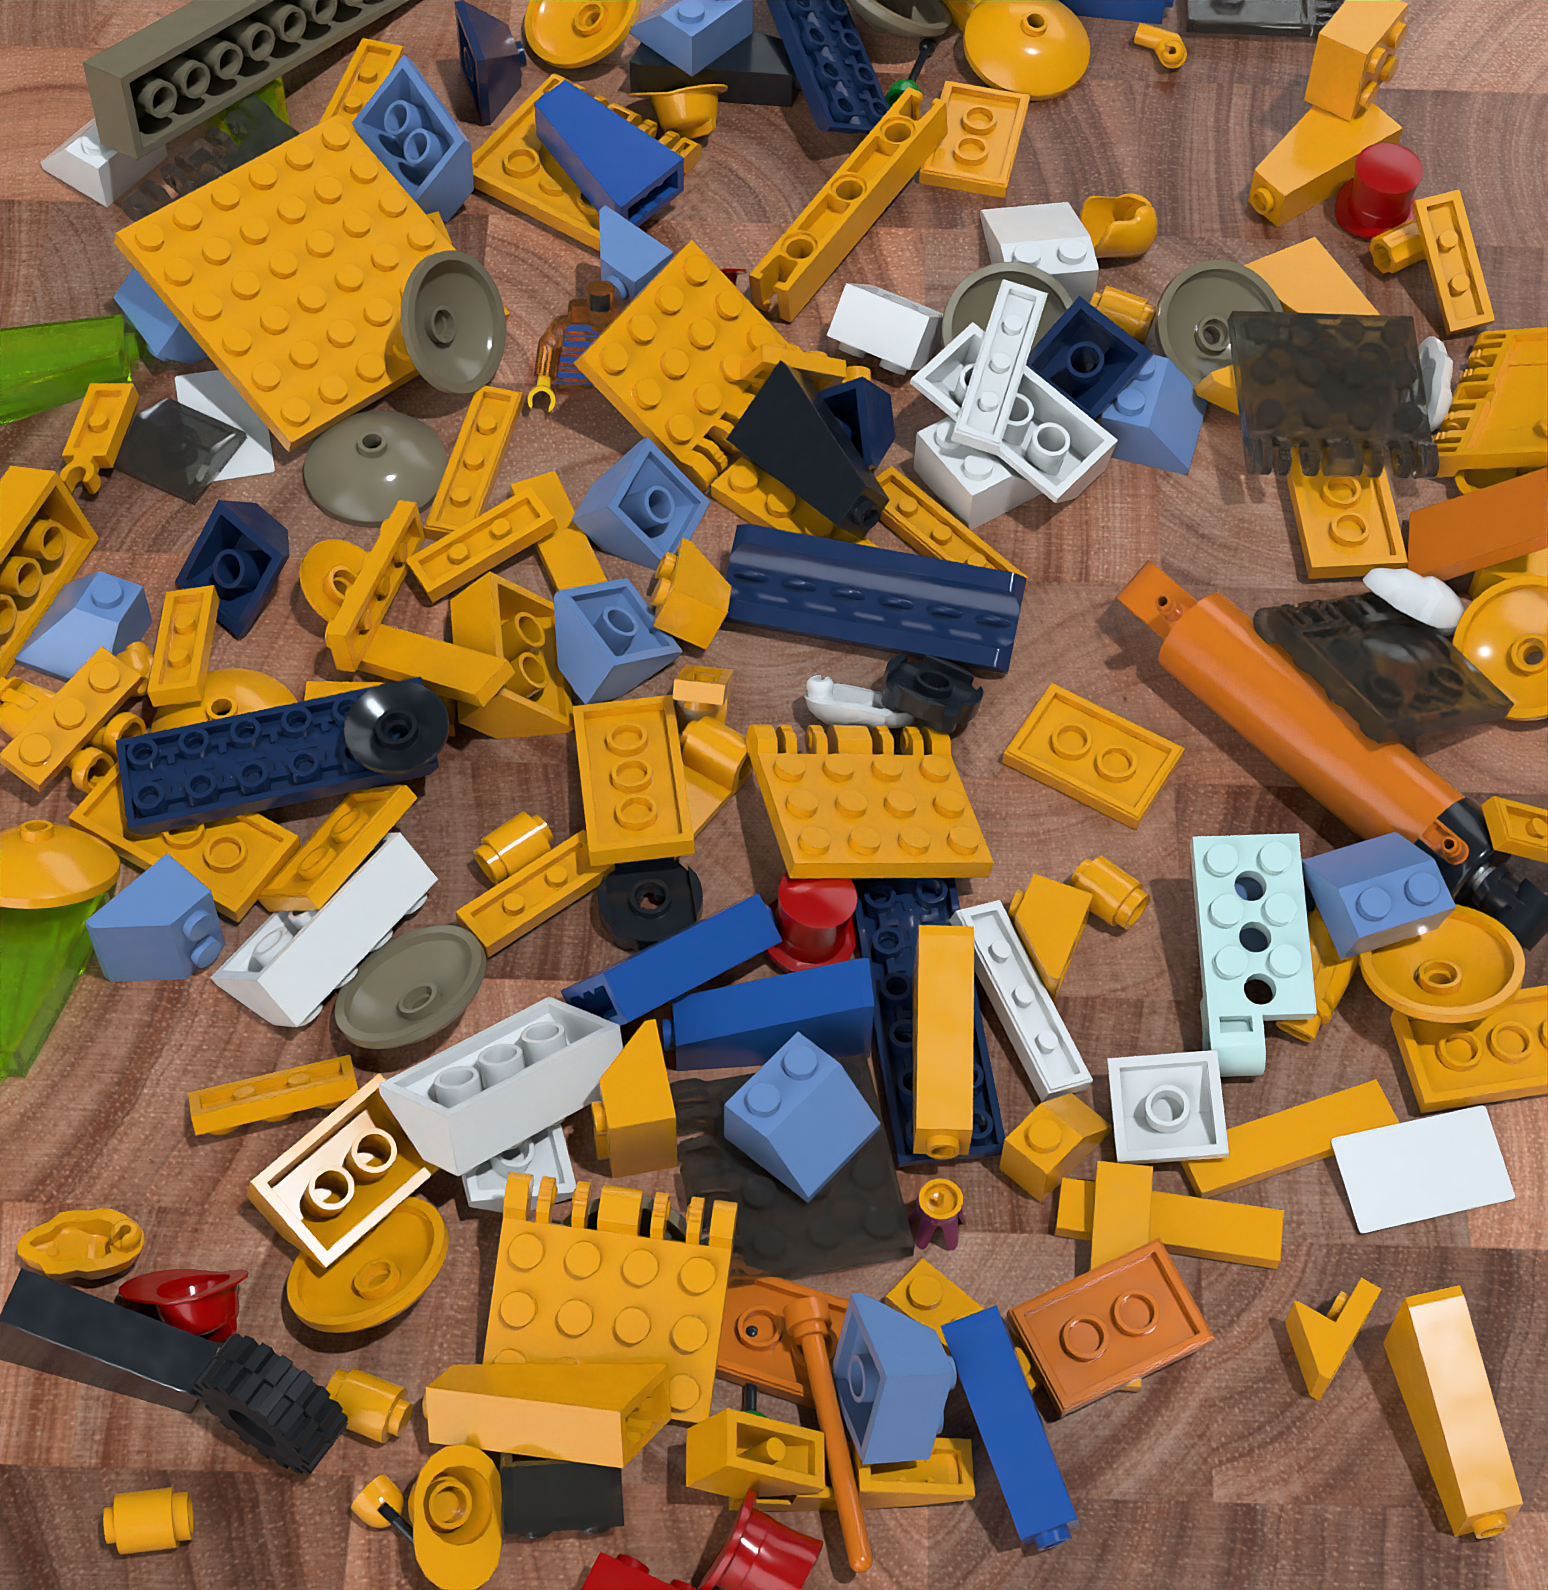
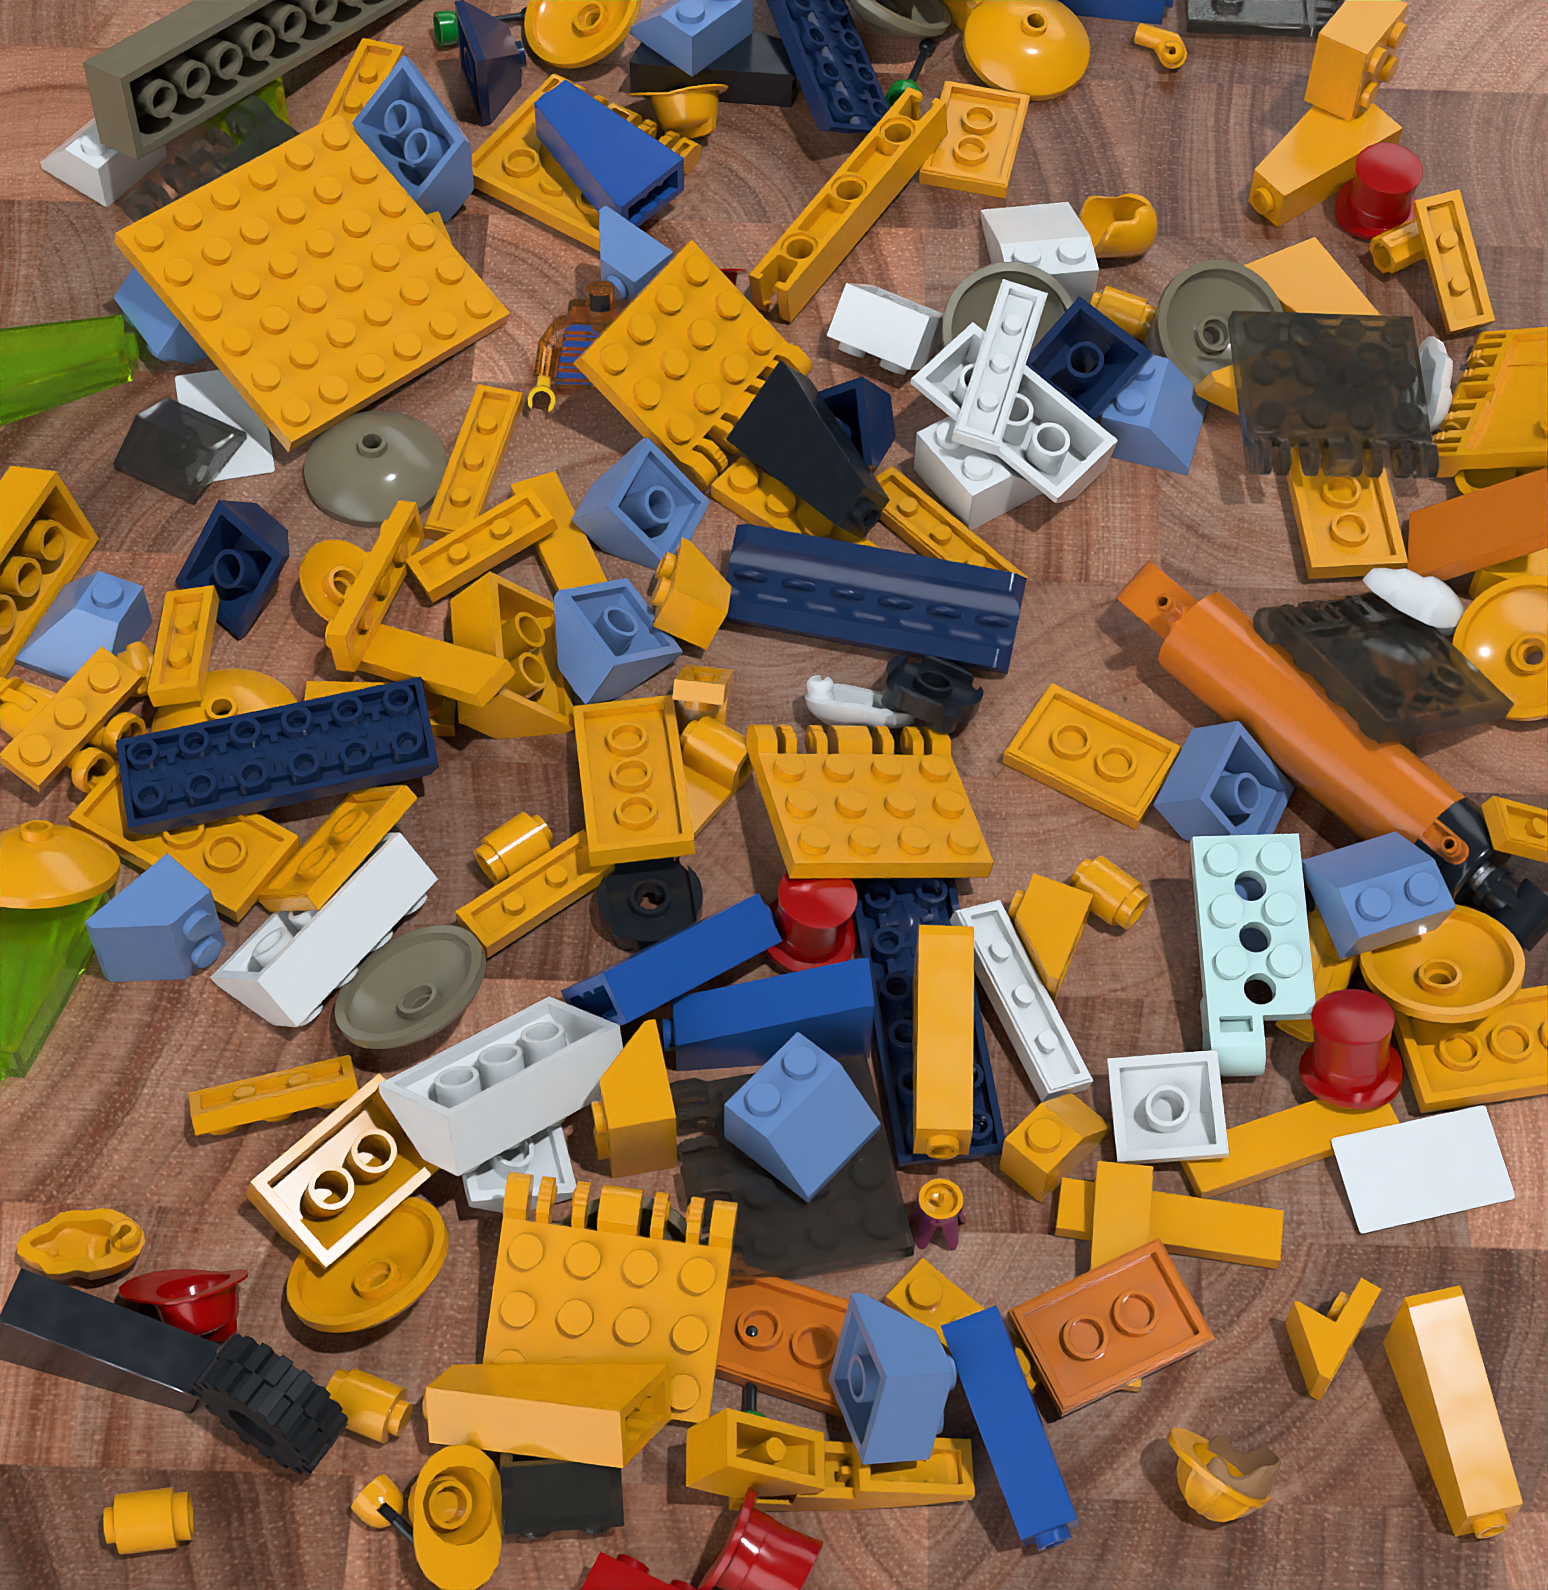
(98, 433): light orange plate -> none
(394, 710): black dish -> none
(446, 28): none -> green hinge
(453, 322): dark tan dish -> none
(809, 1324): orange piece -> none
(815, 365): light orange plate -> none
(1220, 1479): none -> light orange piece
(1223, 785): none -> medium blue slope
(1352, 1051): none -> red piece

